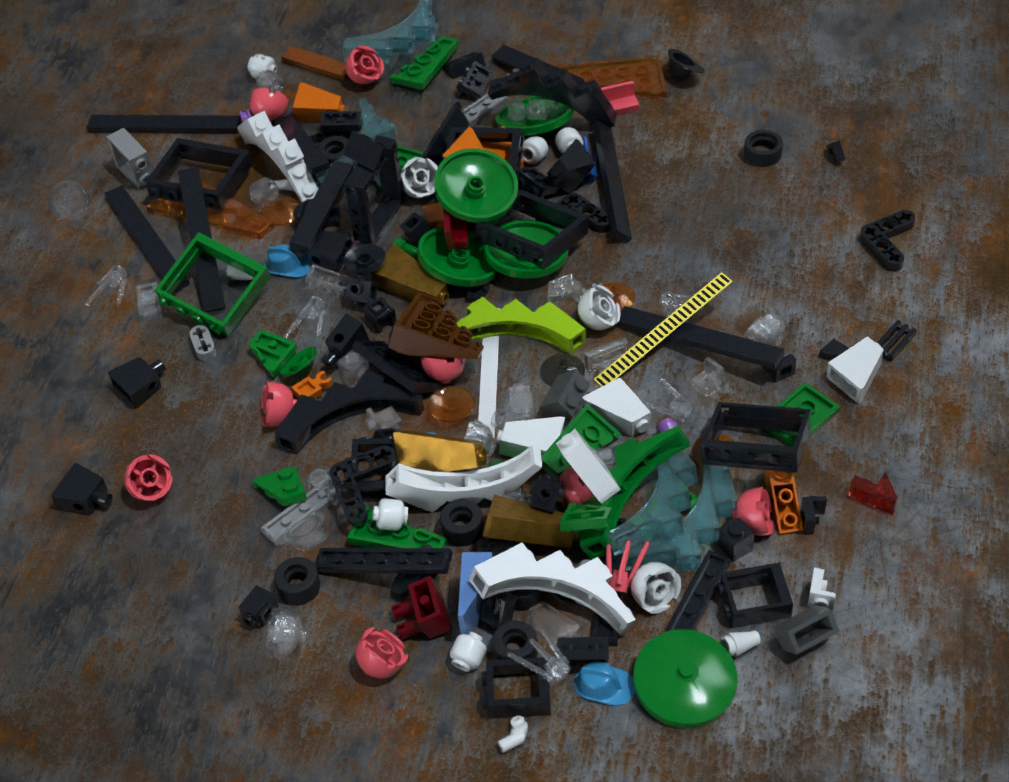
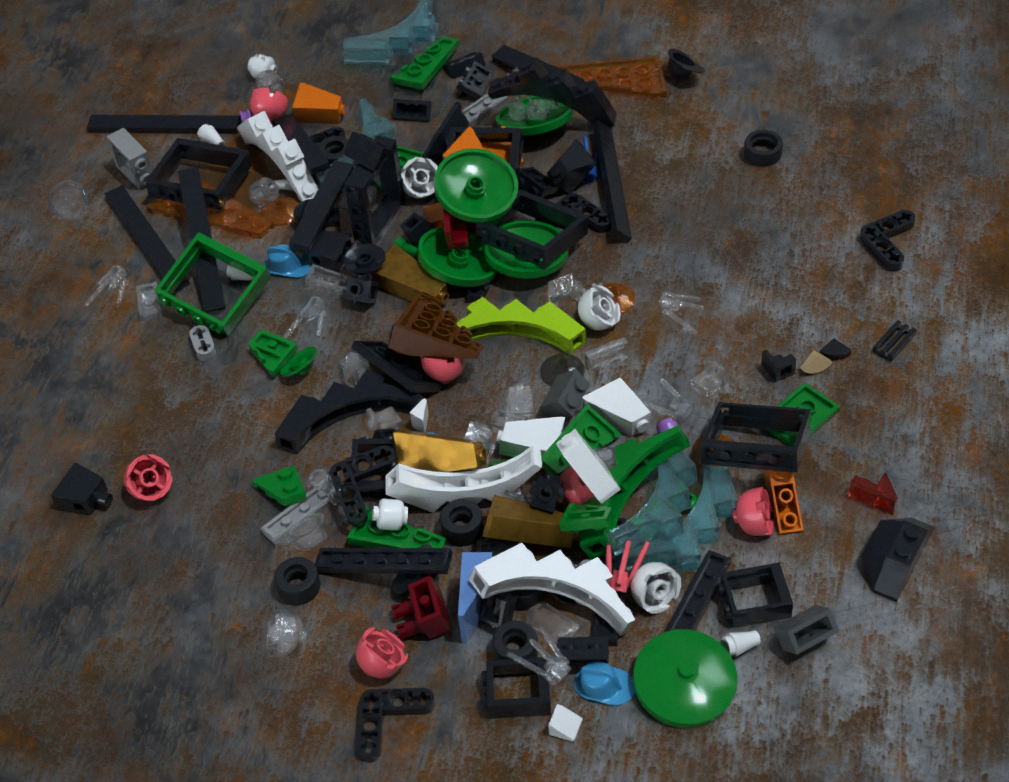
(137, 380): black torso -> none
(209, 135): none -> white cone
(257, 607): black window -> none
(276, 403): coral cylinder -> none
(312, 387): orange plate -> none
(315, 63): dark orange tile -> none
(340, 121): black bracket -> none
(342, 339): black torso -> none
(363, 65): coral cylinder -> none
(378, 309): black window -> none
(382, 708): none -> black beam
(411, 109): none -> black slope
(419, 416): none -> white slope
(451, 404): clear orange dish -> none
(468, 651): white head -> none
(488, 380): white sticker -> none
(517, 734): white arm -> none
(534, 149): white head -> none
(564, 723): none -> white slope
(566, 137): white head -> none
(622, 97): coral panel -> none
(663, 330): light yellow sticker -> none
(705, 338): black tile -> none
(735, 539): black brick -> none
(767, 328): clear cylinder -> none
(810, 511): black bracket -> none
(816, 363): none -> tan tile
(818, 593): white bracket -> none
(836, 149): black tile -> none
(856, 368): white slope -> none
(894, 554): none -> black wedge

